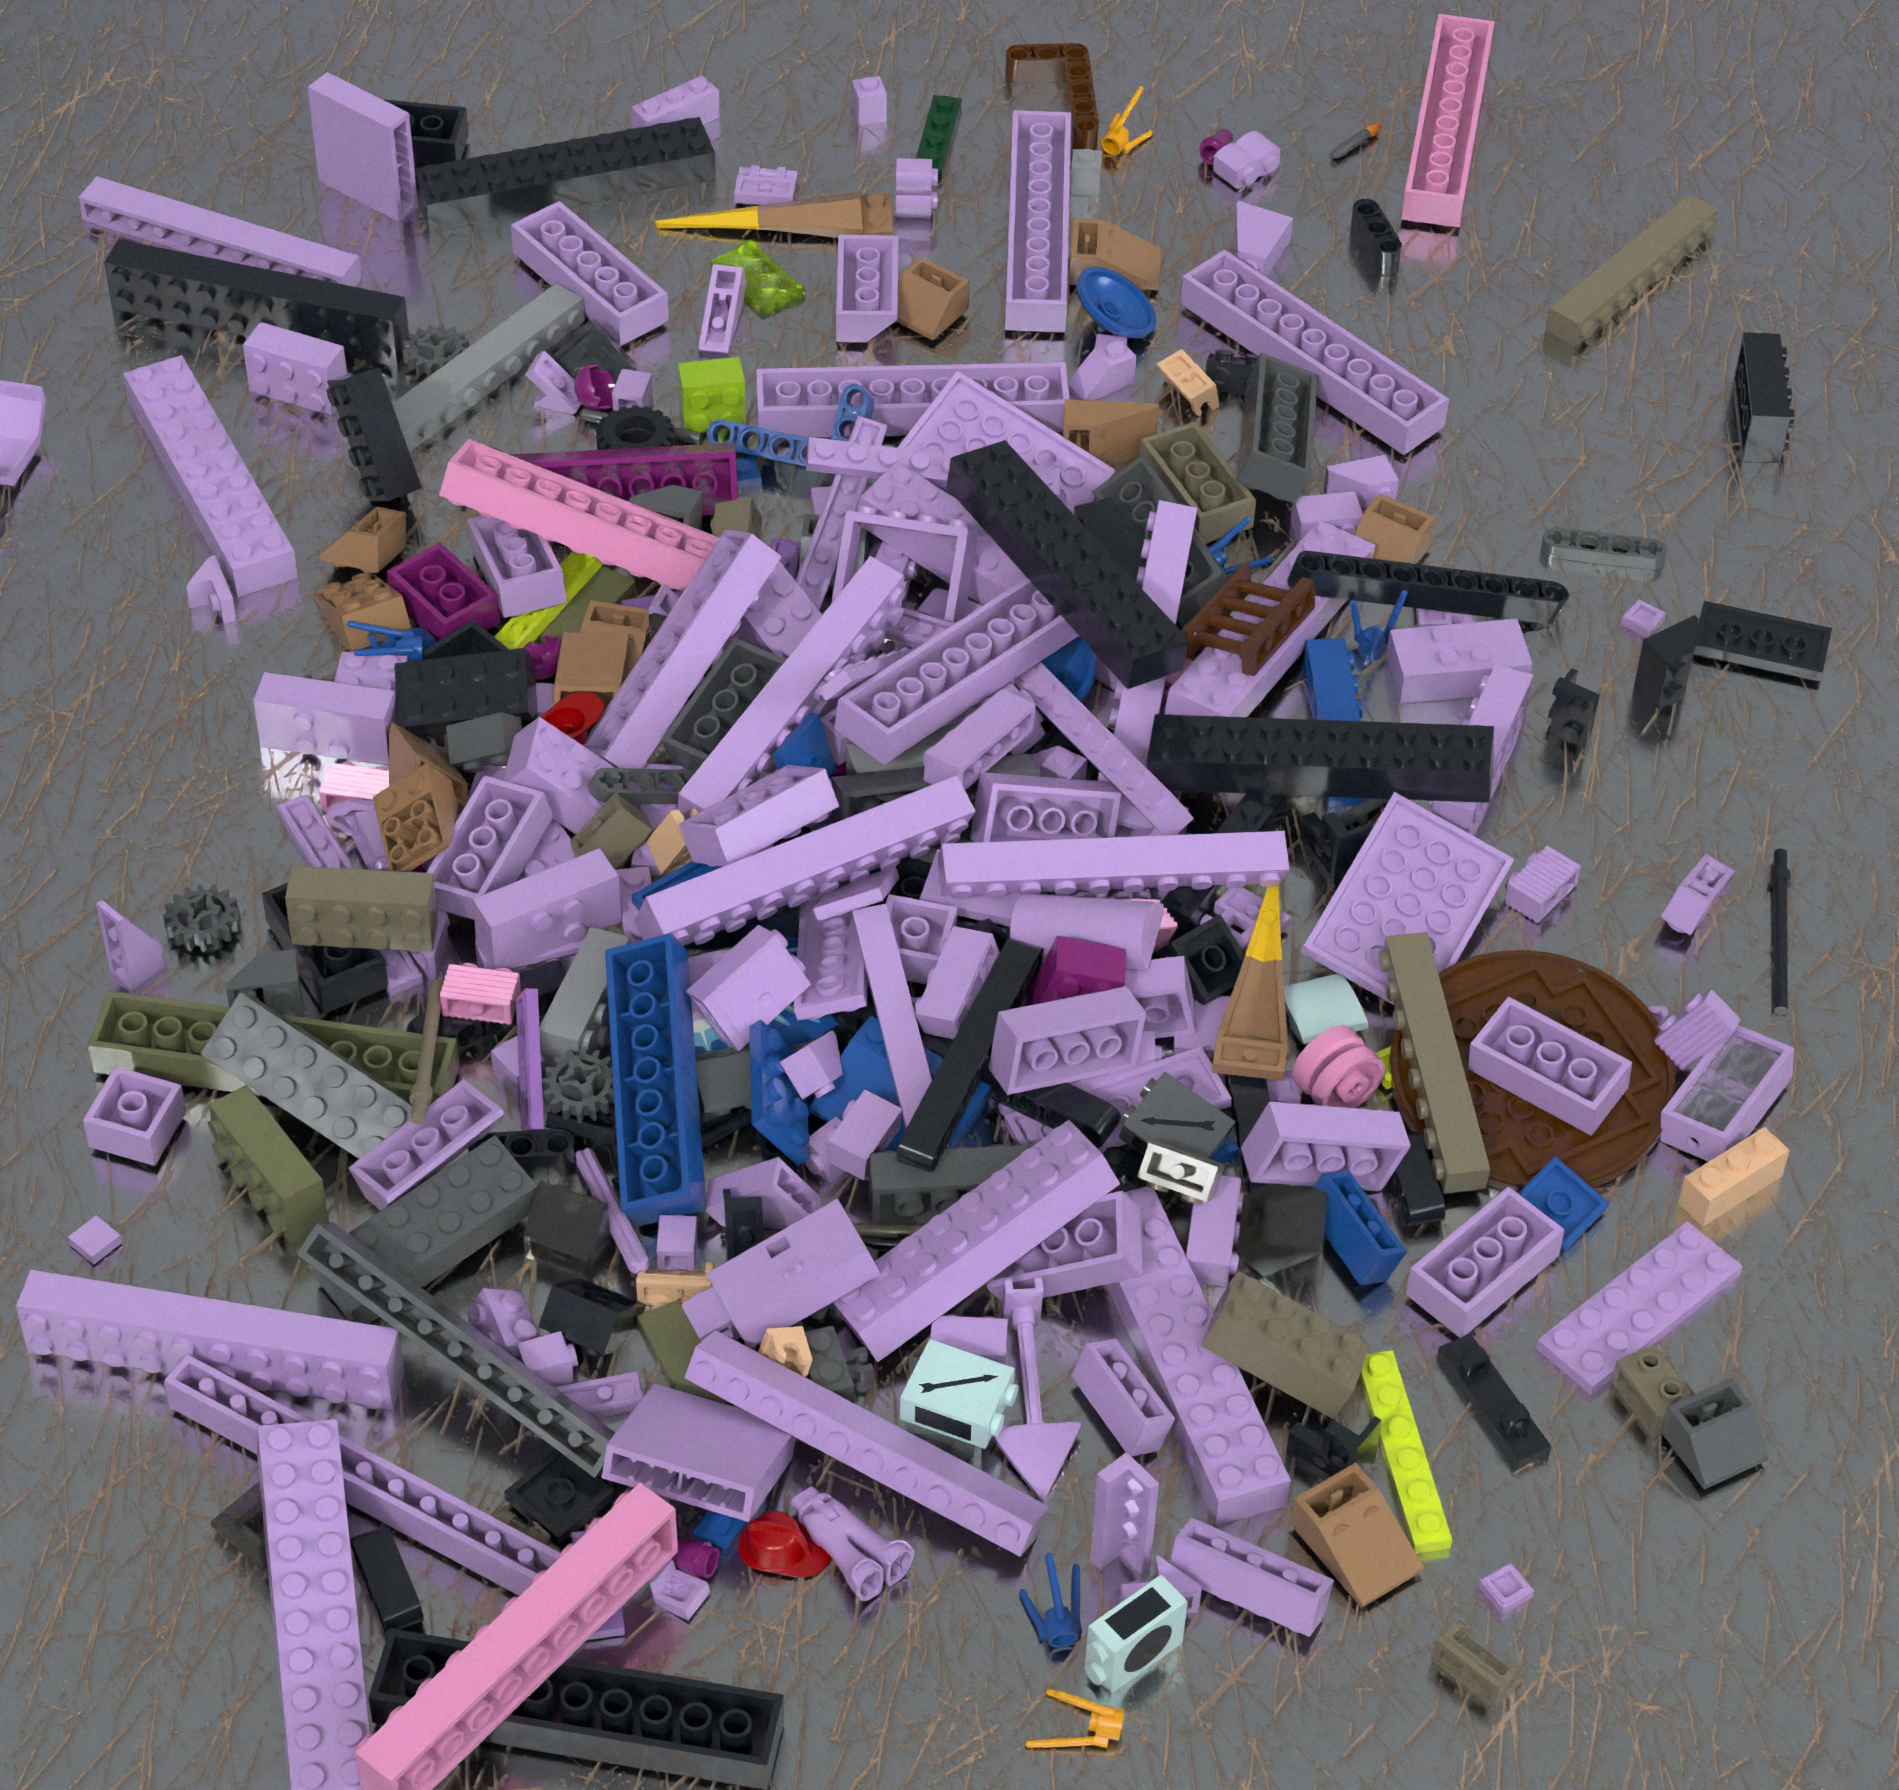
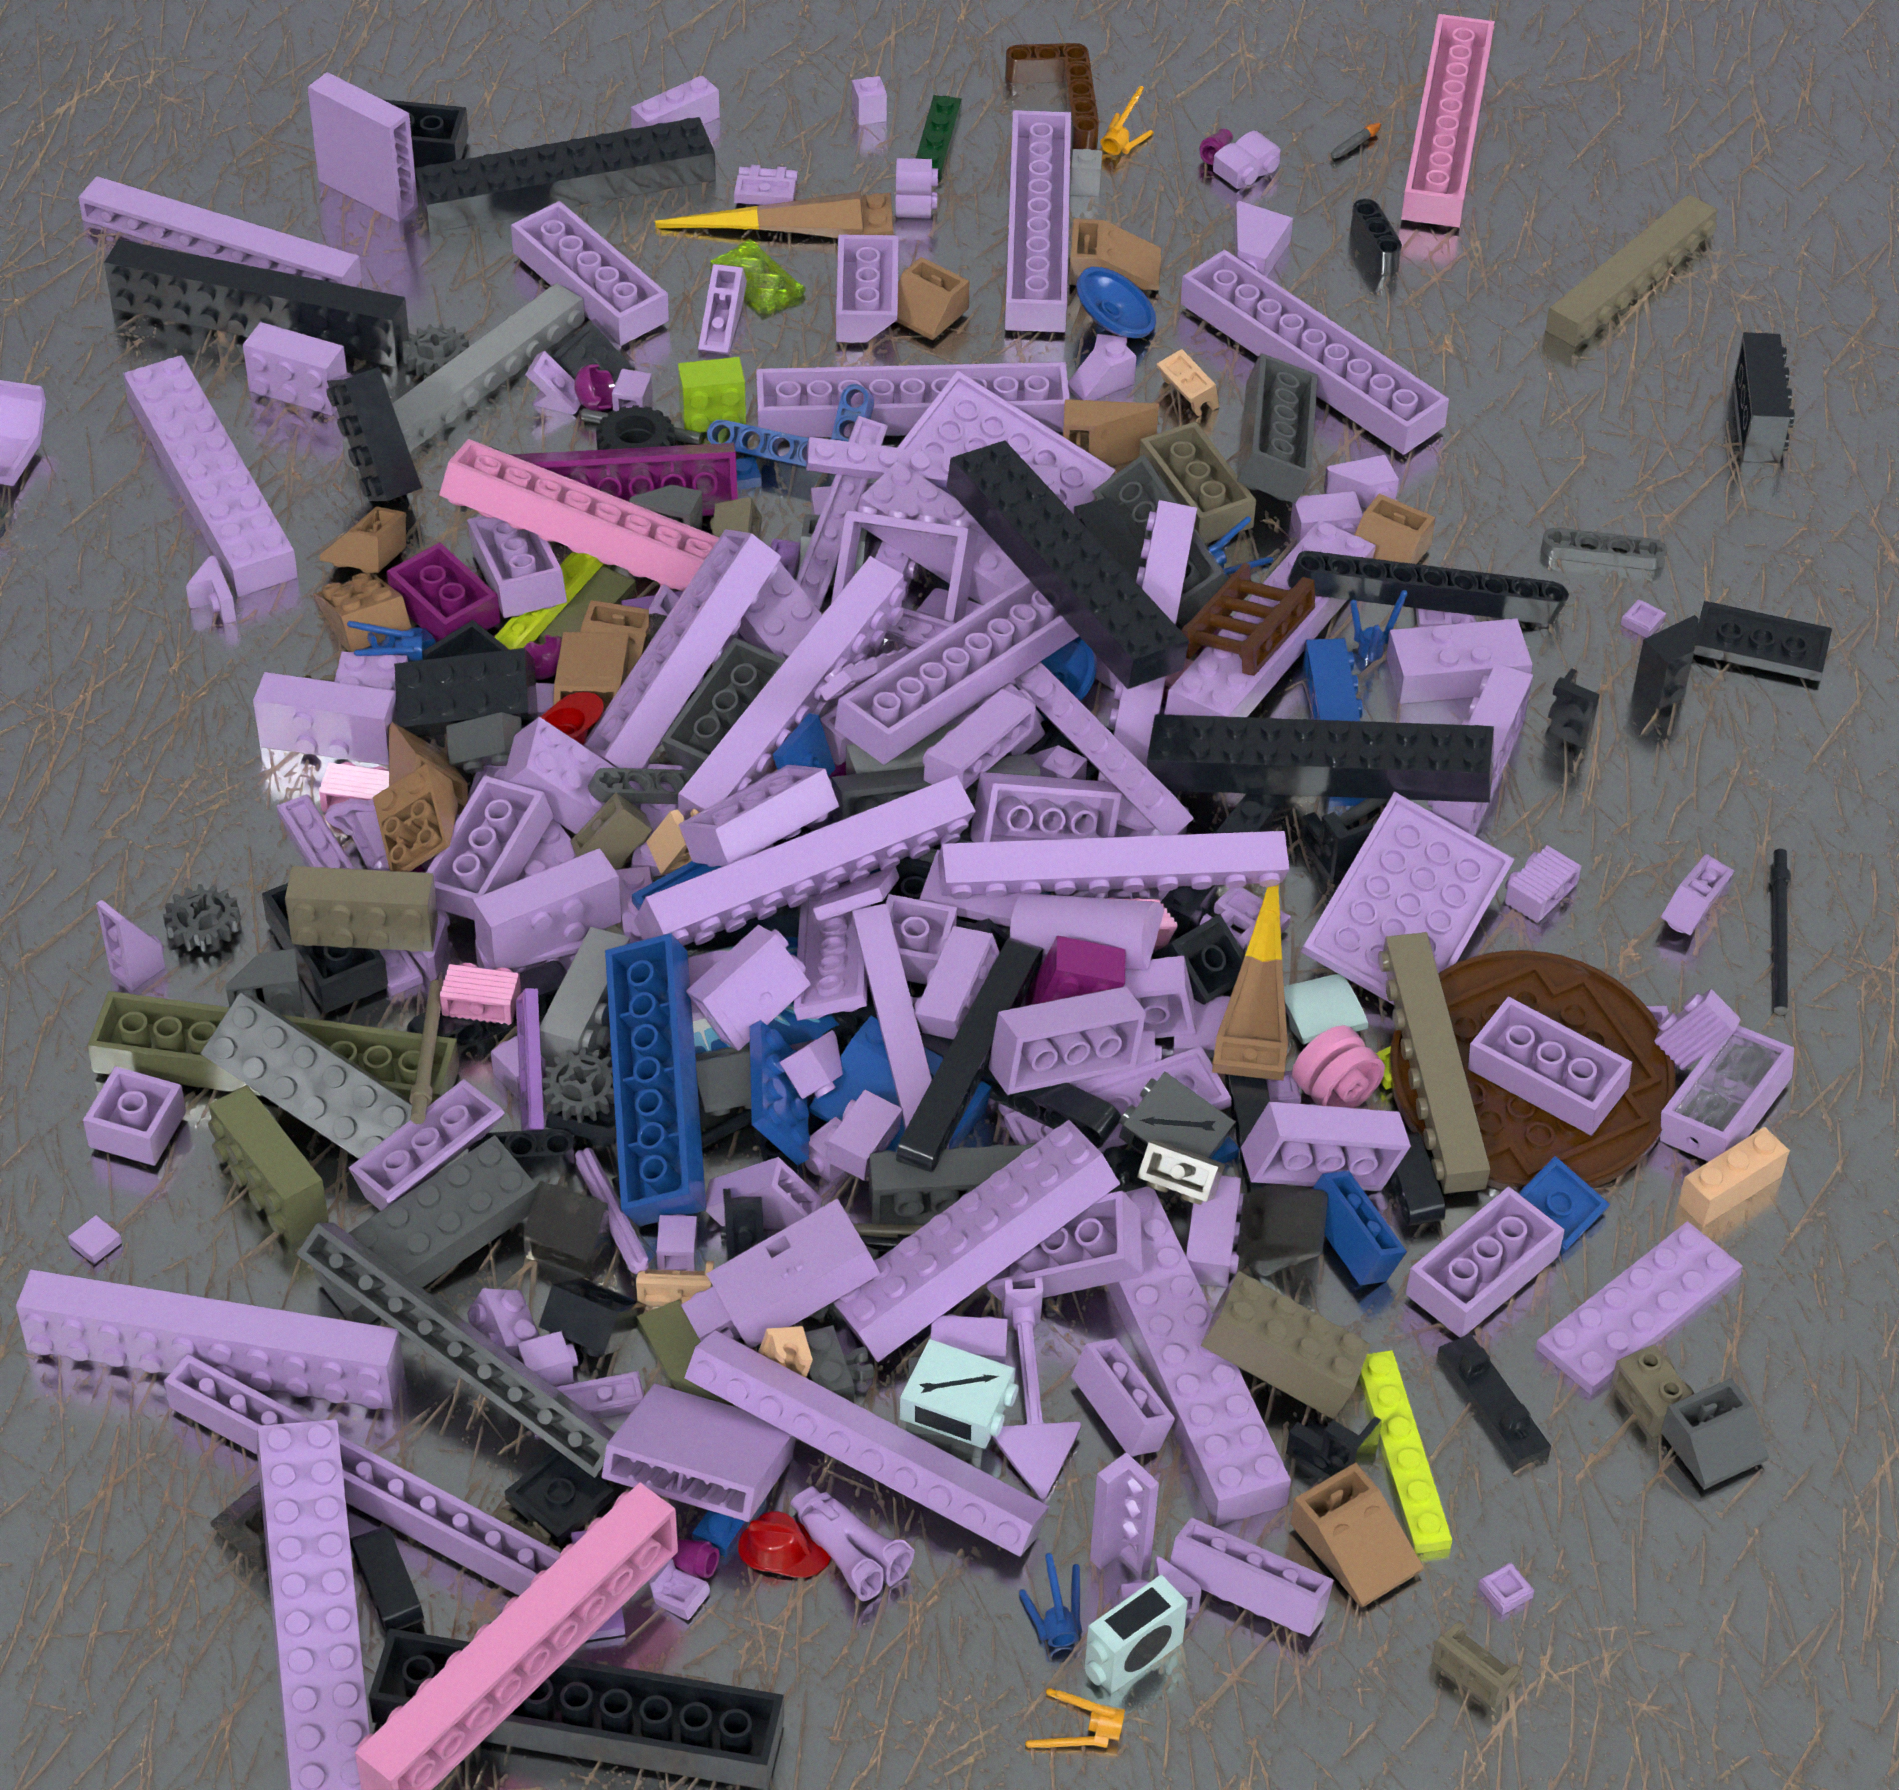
(1230, 372): black bracket -> none

